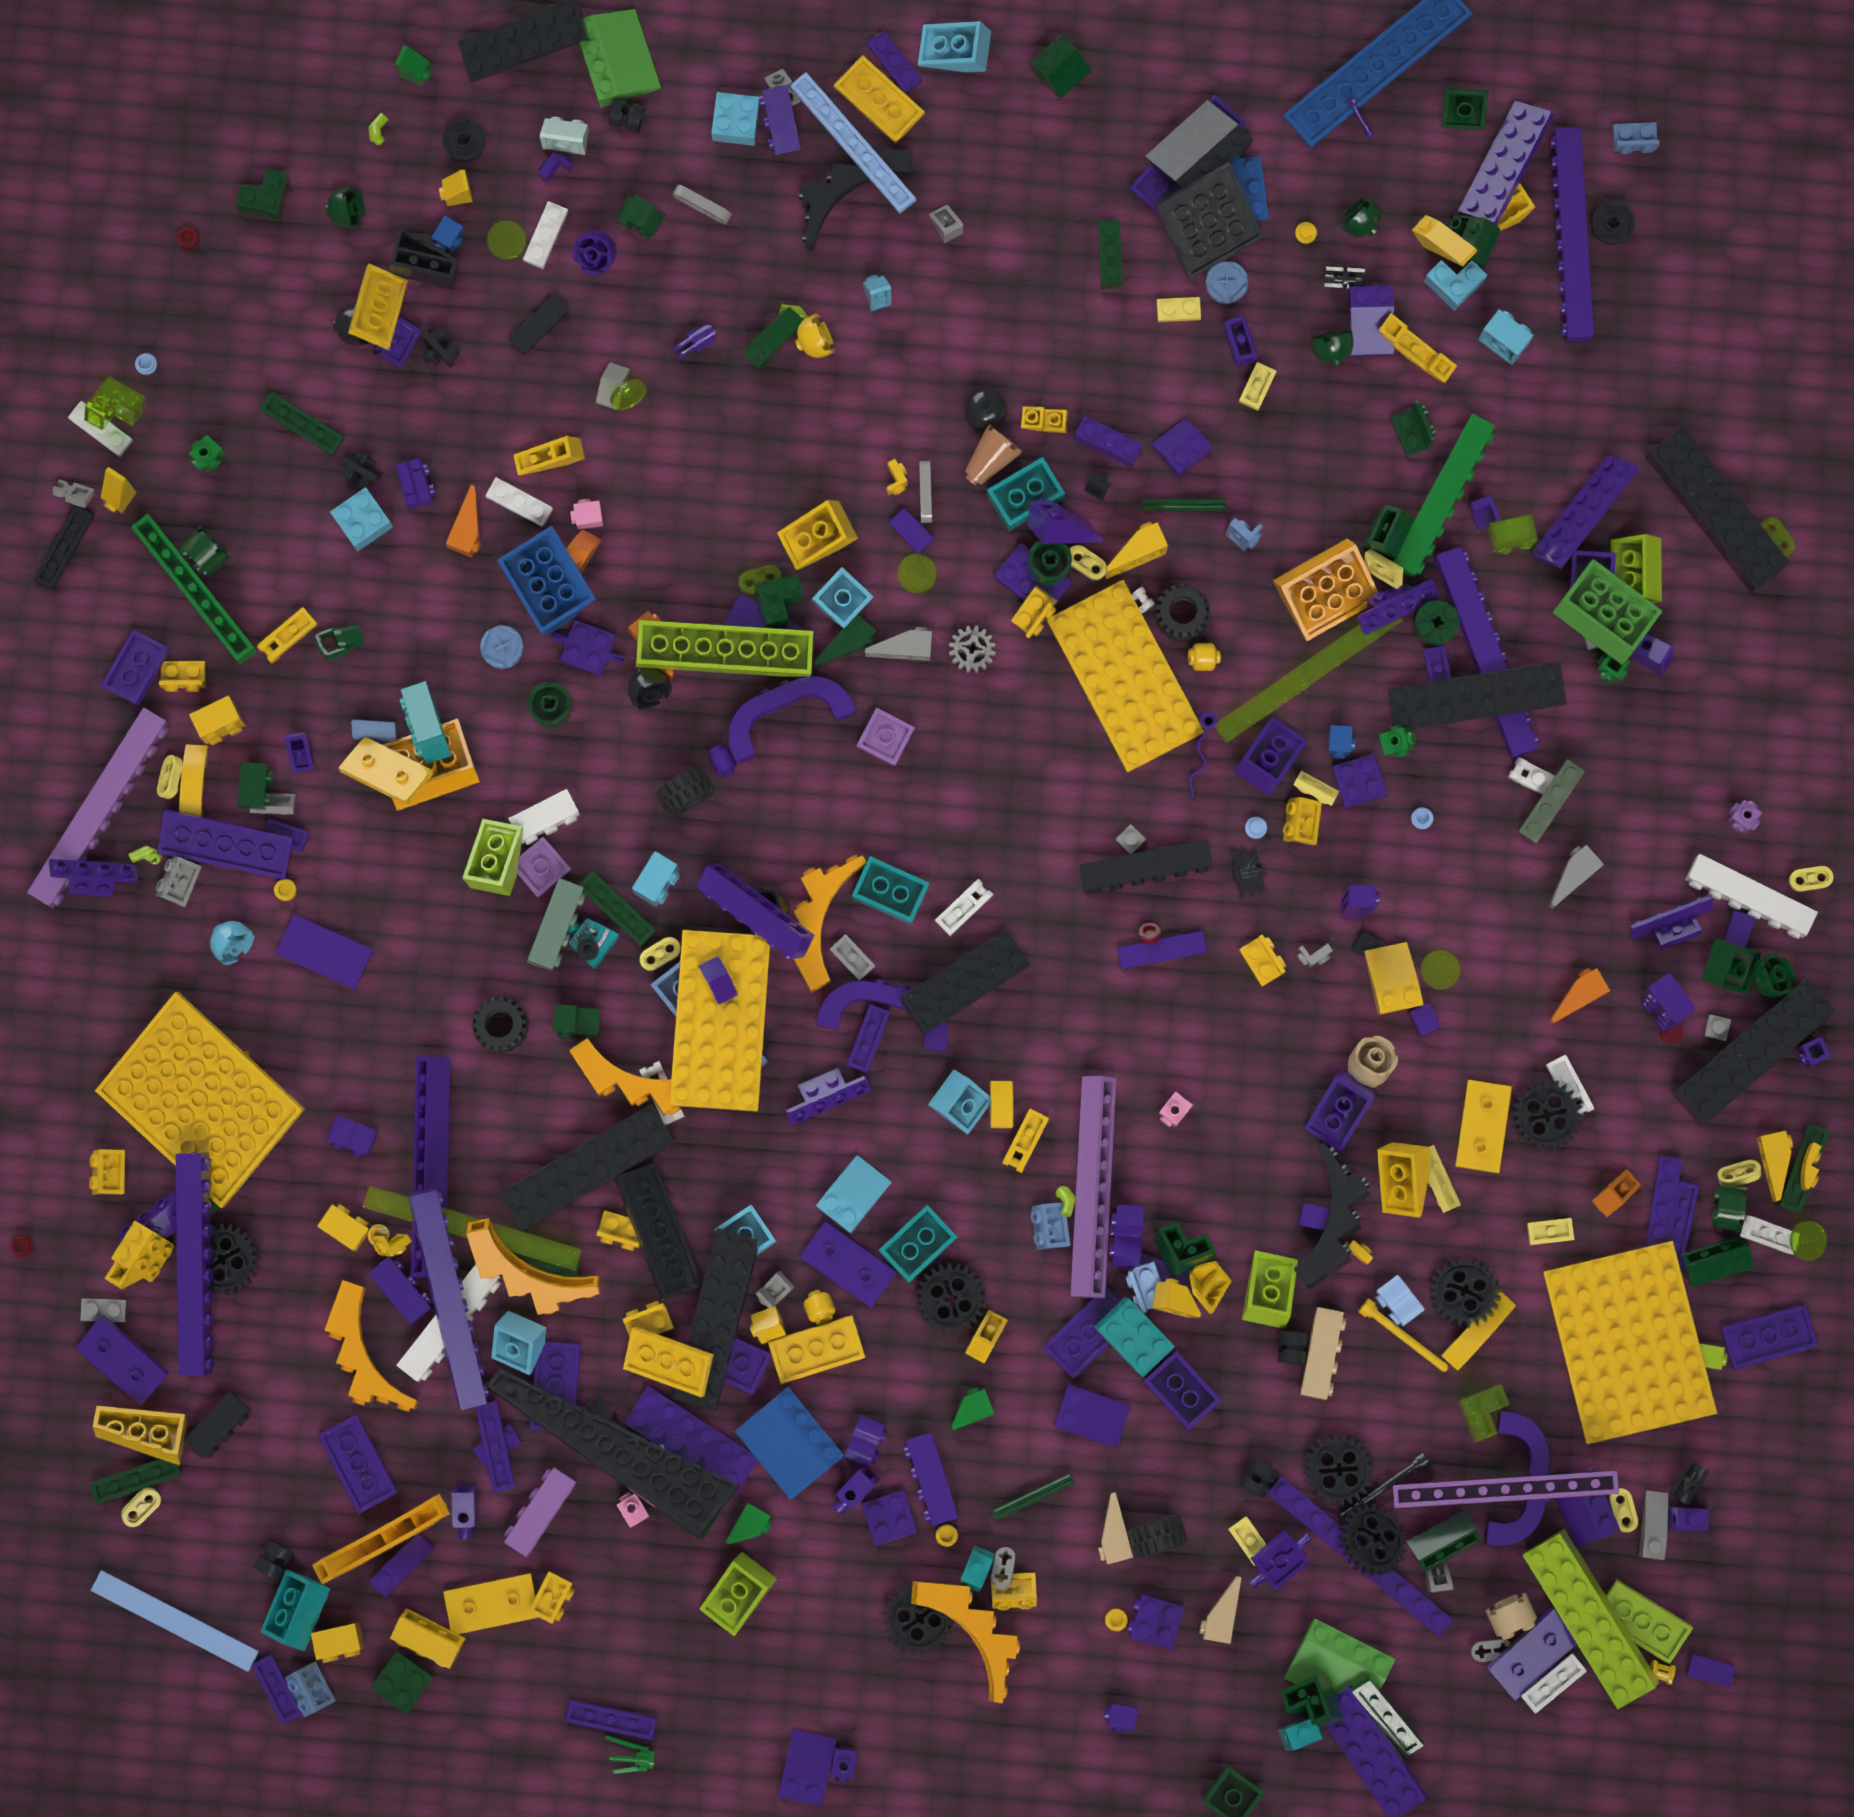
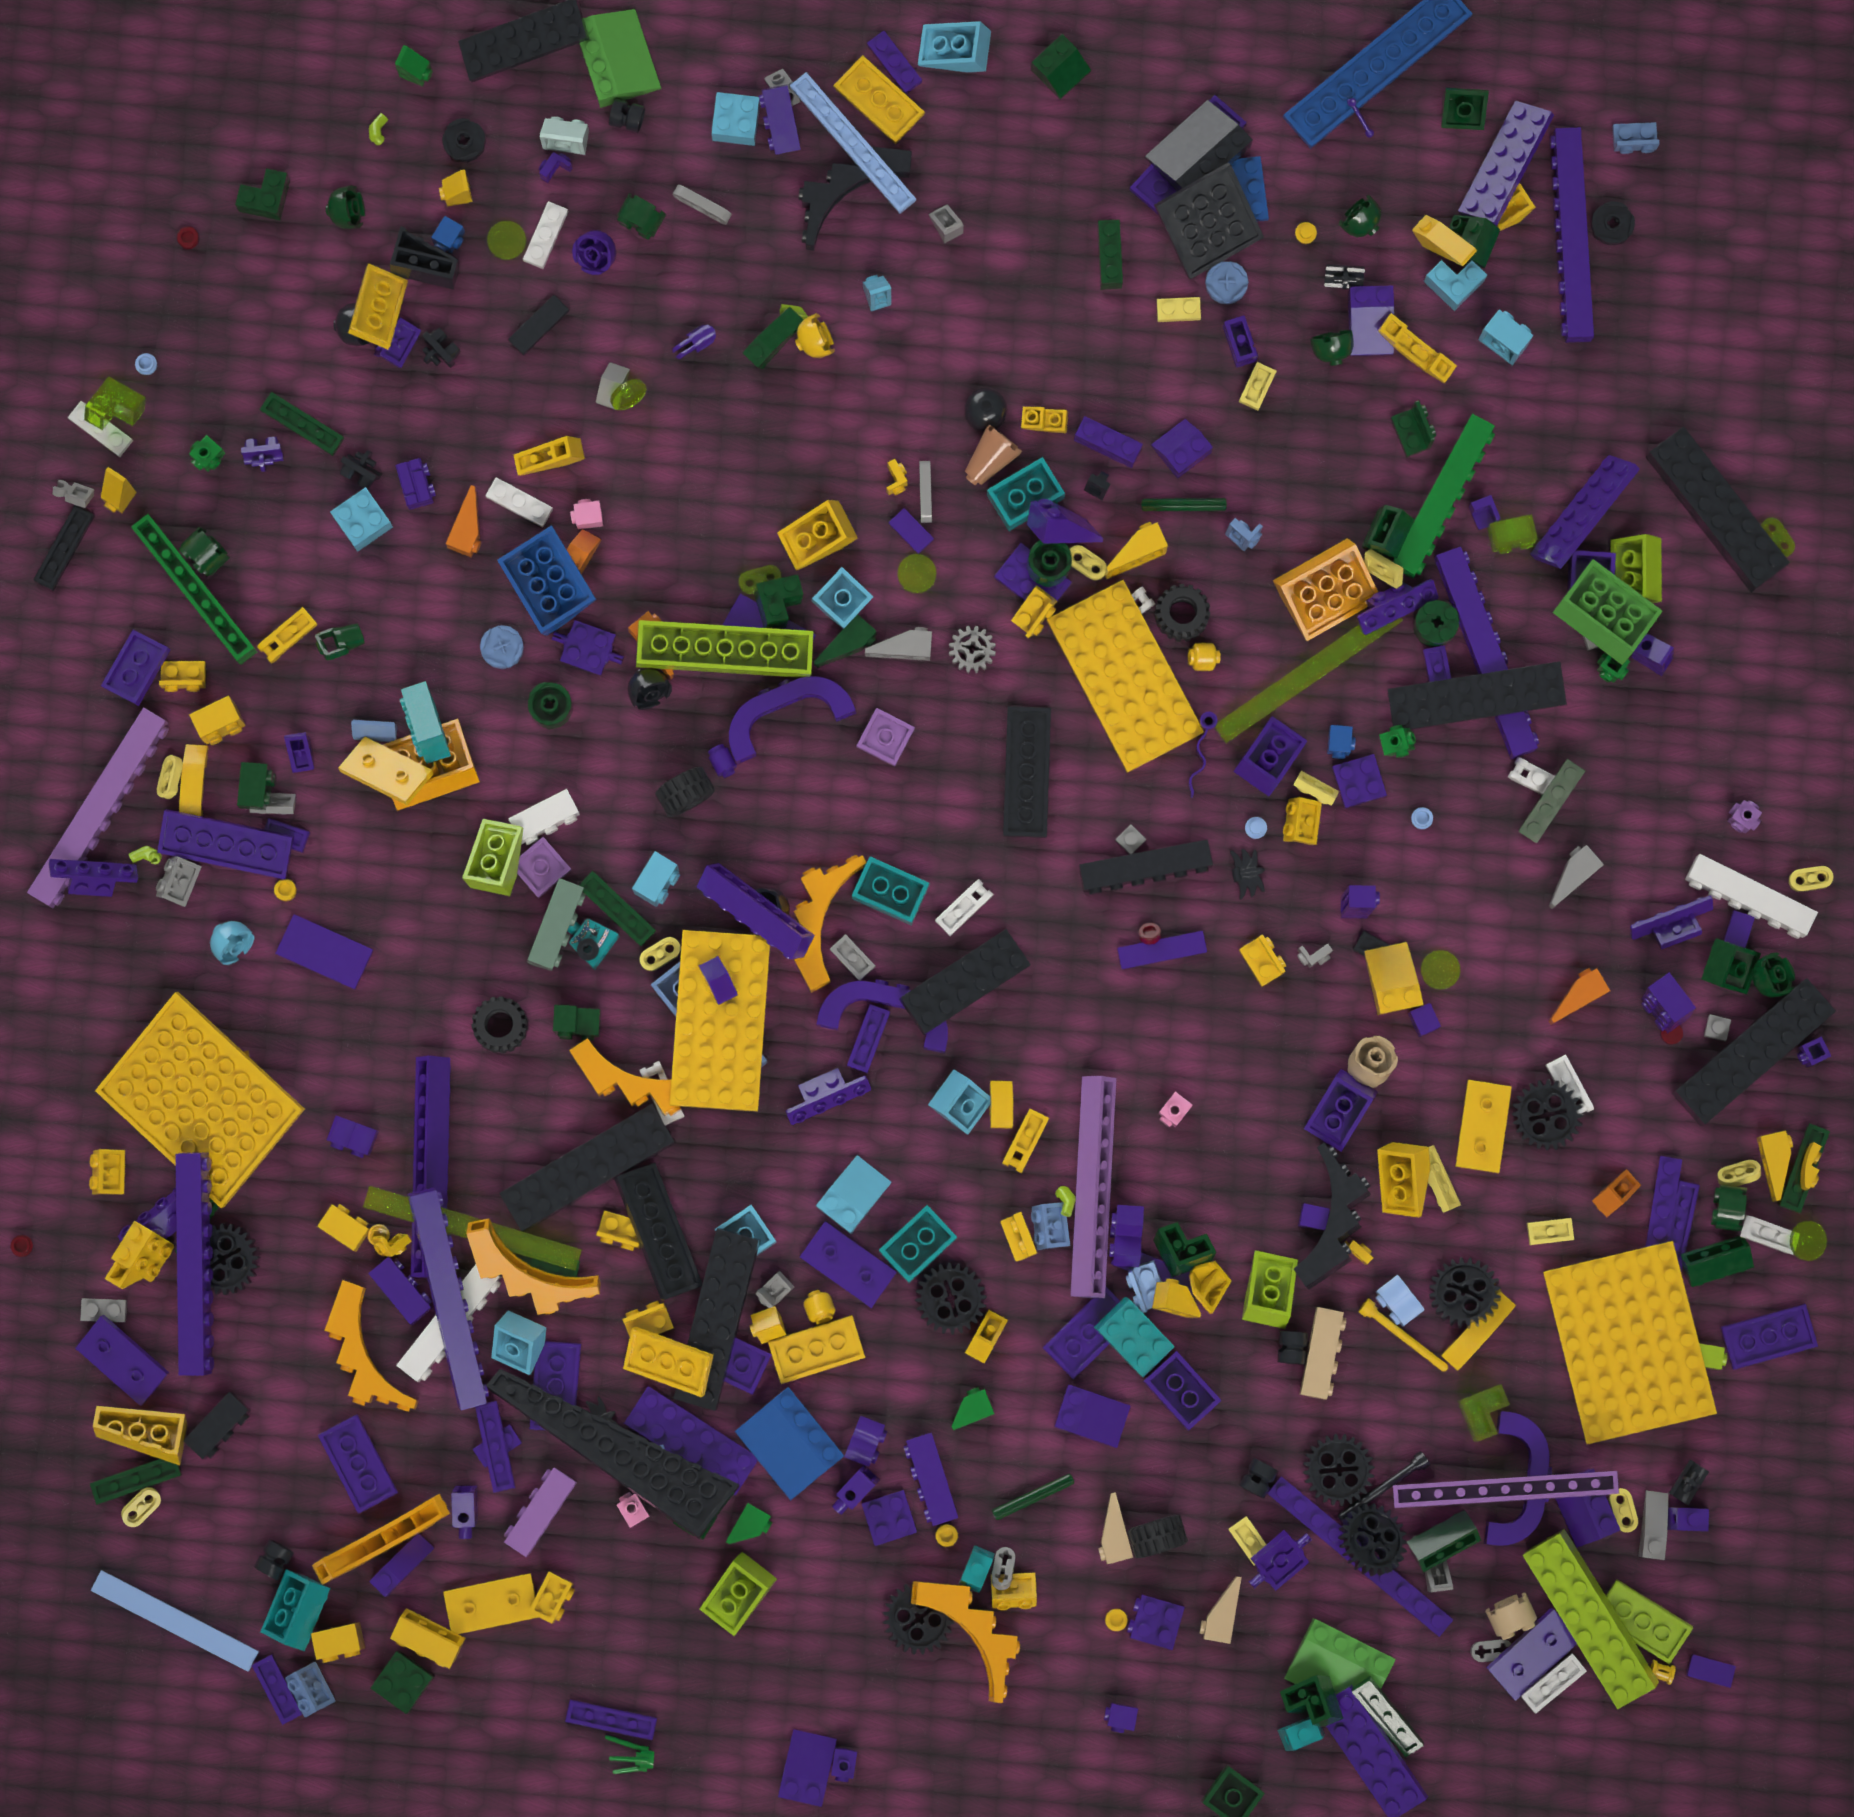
(263, 454): none -> dark purple hips
(1018, 1237): none -> yellow bracket
(1027, 772): none -> black plate

